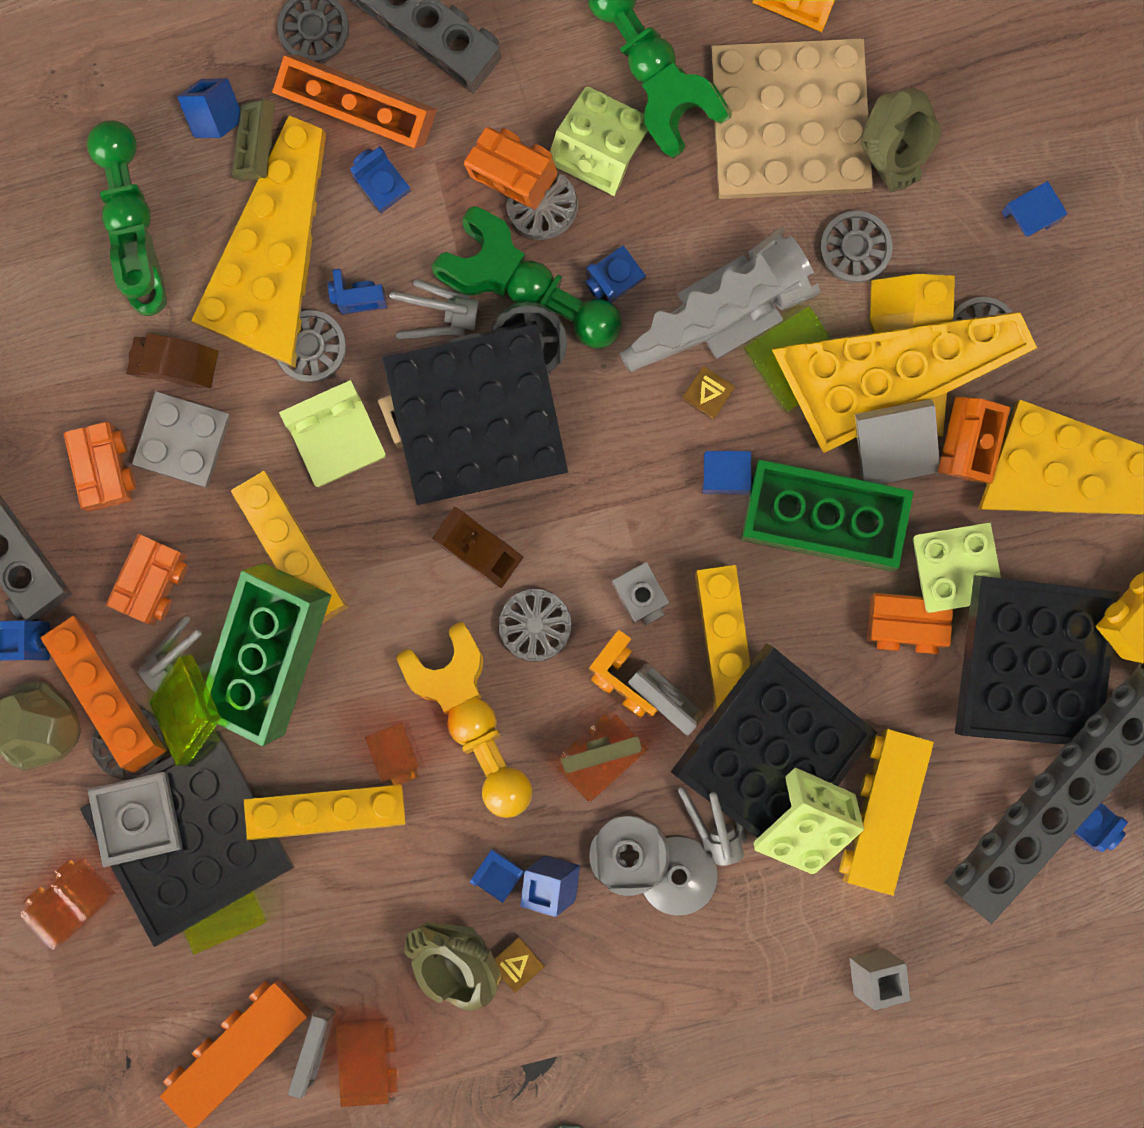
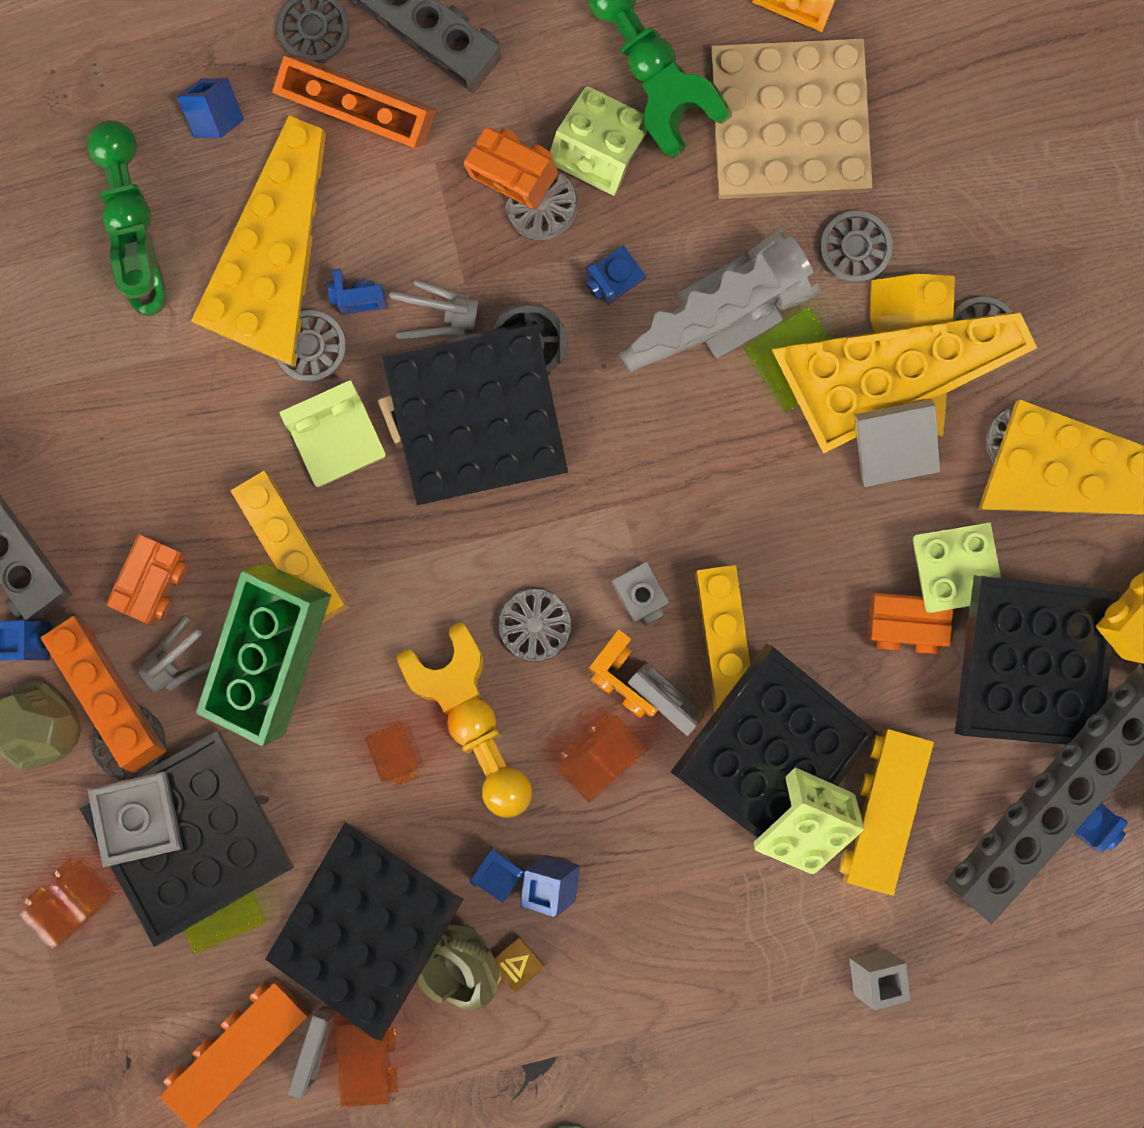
(99, 466): orange brick -> none
(172, 360): reddish brown brick -> none
(181, 440): light grey plate -> none
(184, 710): clear neon green tile -> none
(253, 140): olive plate -> none
(324, 812): yellow plate -> none
(364, 930): none -> black plate
(379, 178): blue bracket -> none
(477, 547): reddish brown brick -> none
(502, 270): green piece -> none
(600, 752): olive plate -> none
(615, 872): light grey plate -> none
(699, 883): light grey dish -> none
(708, 392): pearl gold tile -> none
(724, 840): light grey plant -> none
(727, 472): blue panel -> none
(827, 515): green brick -> none
(898, 119): olive helmet -> none
(974, 439): orange brick -> none
(1036, 209): blue panel -> none

